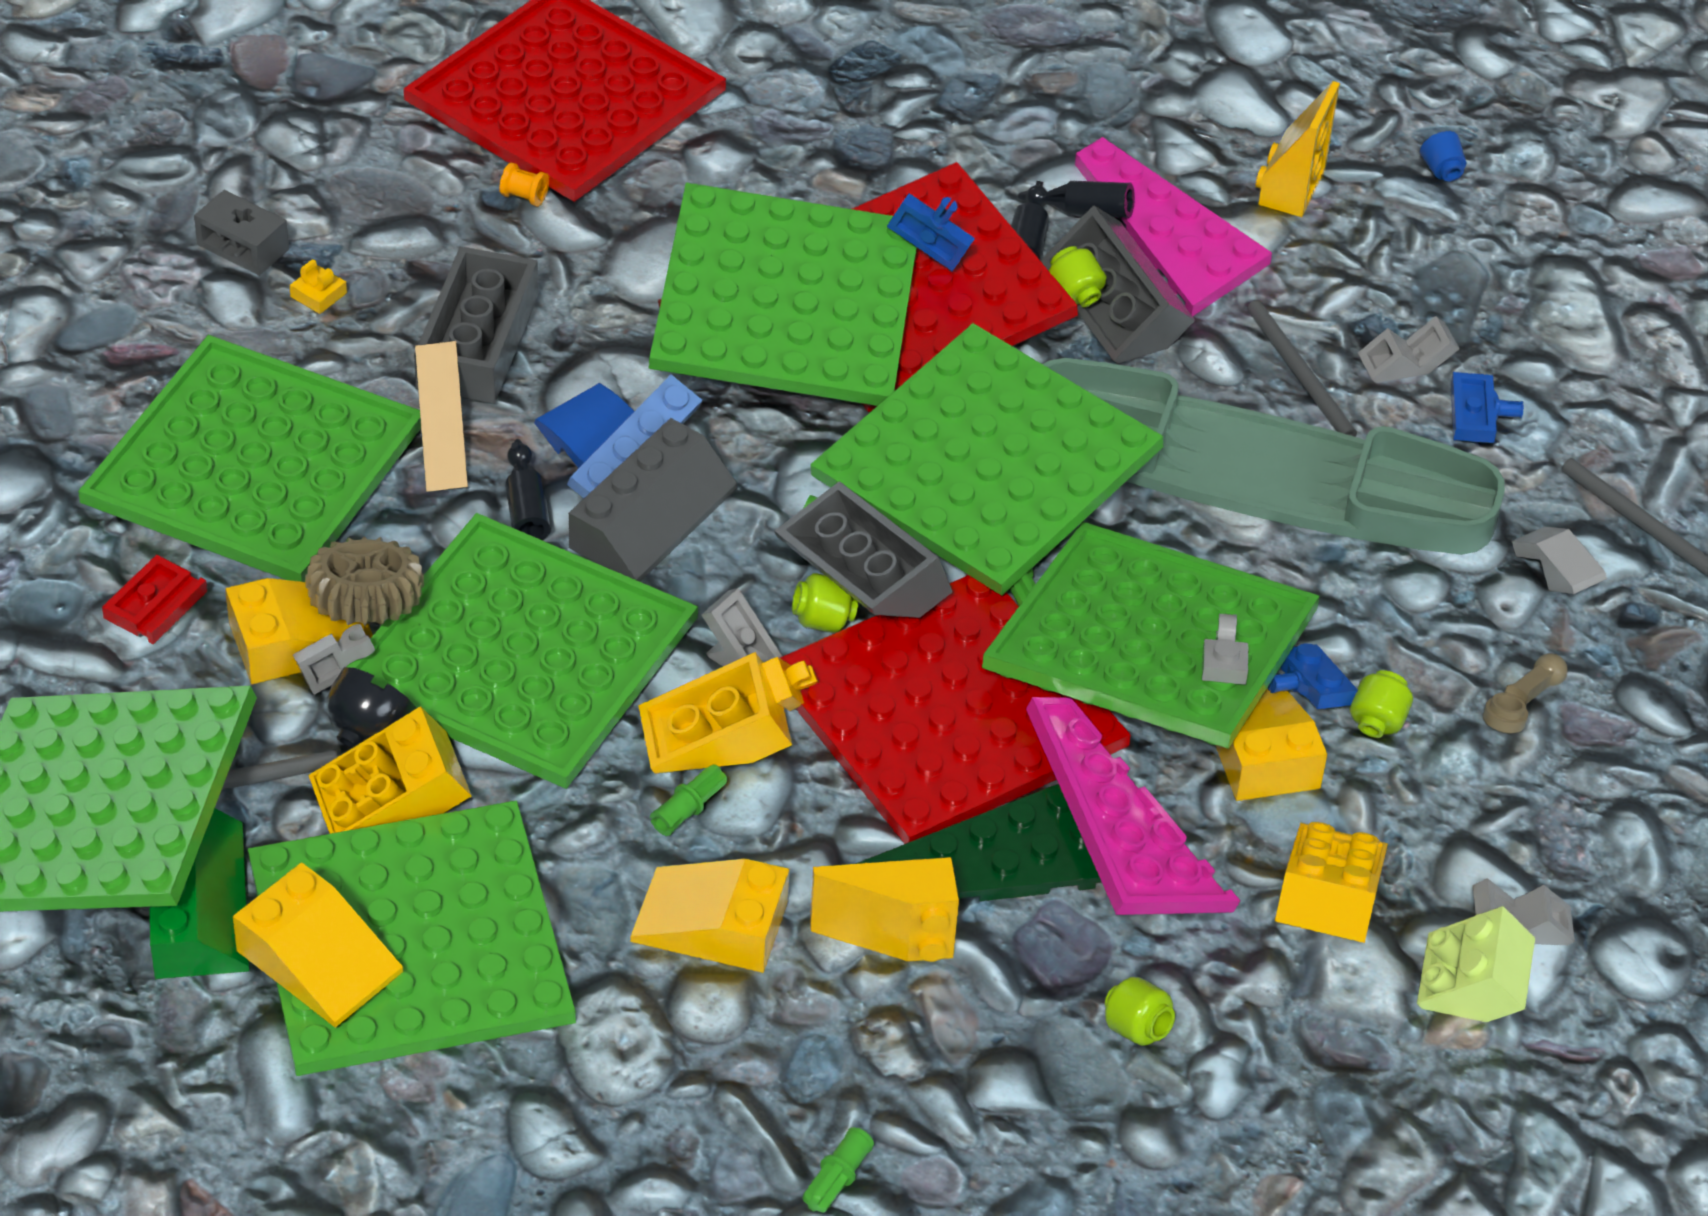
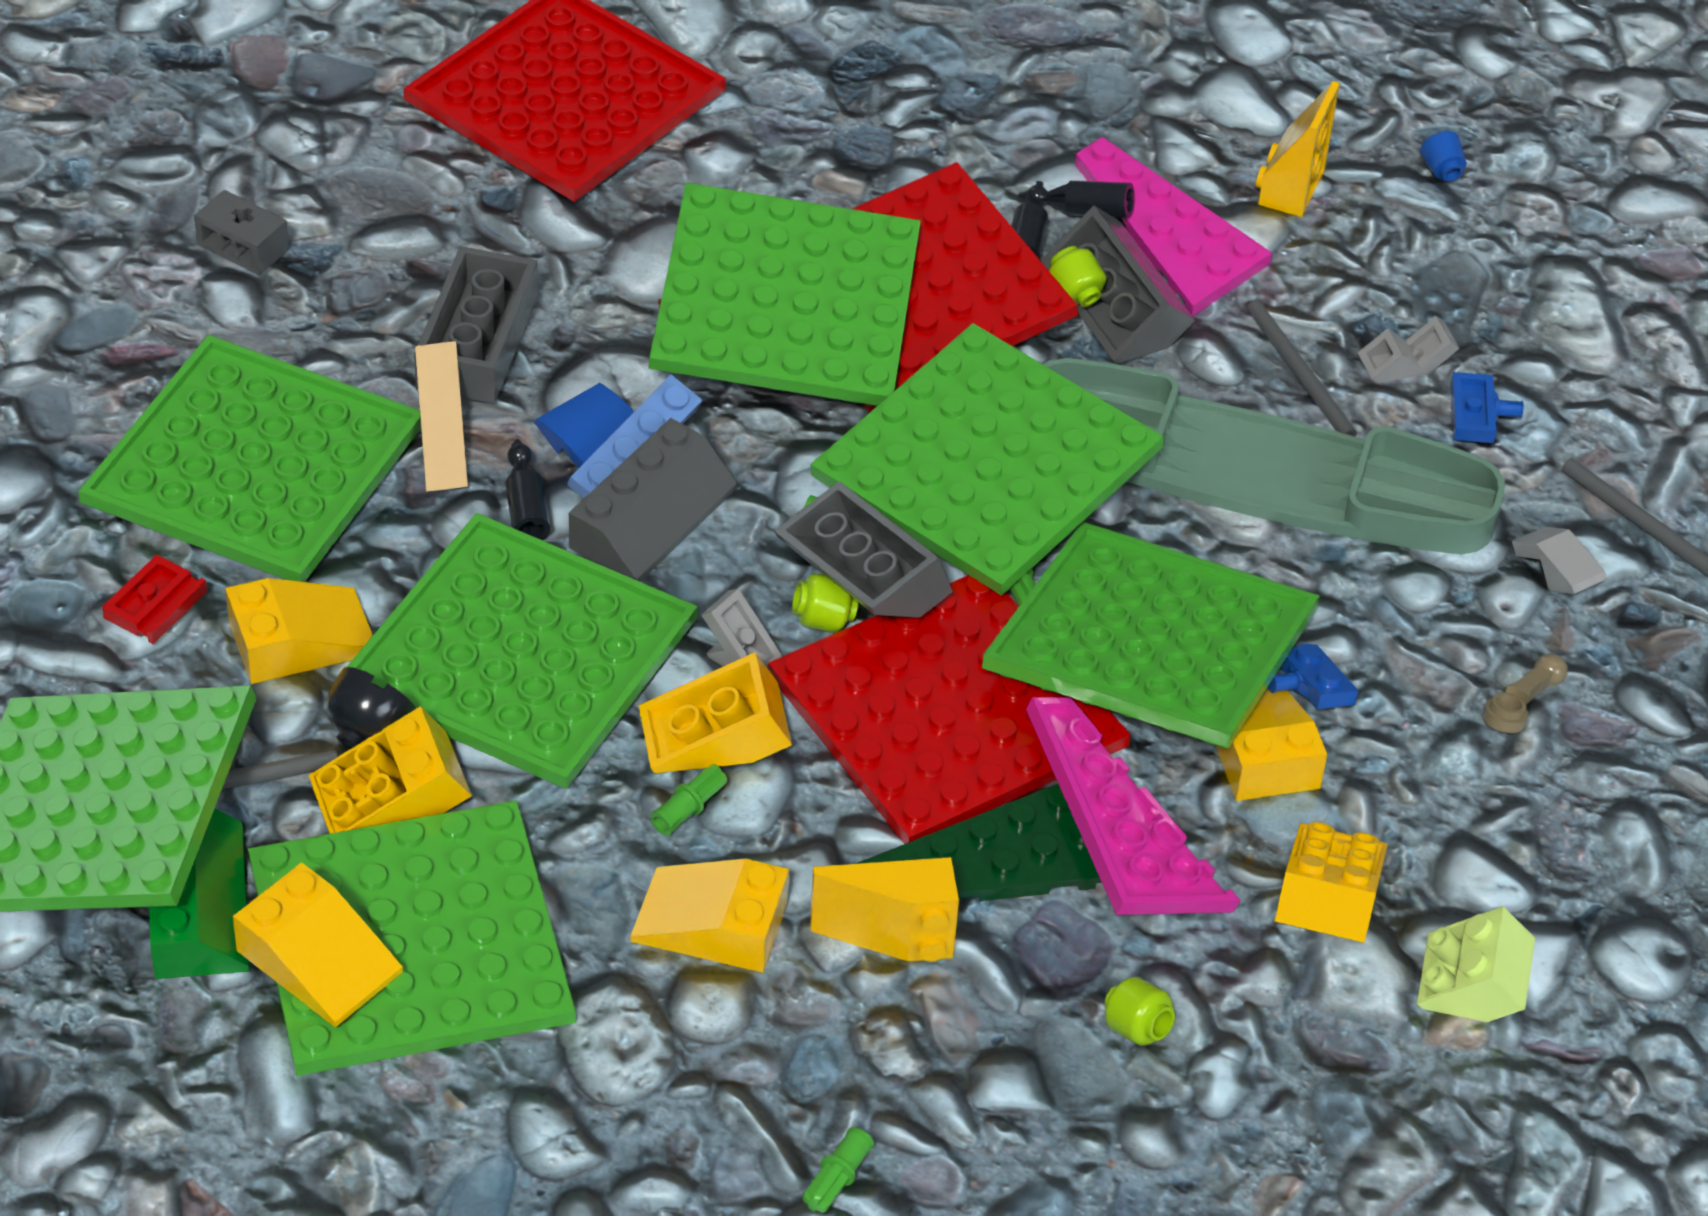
(317, 287): yellow tile -> none
(326, 658): light grey plate -> none
(364, 581): dark tan gear -> none
(524, 184): light orange bush -> none
(788, 680): yellow tile -> none
(932, 230): blue plate -> none
(1224, 658): light grey plate -> none
(1381, 703): lime head -> none
(1538, 911): light grey slope -> none

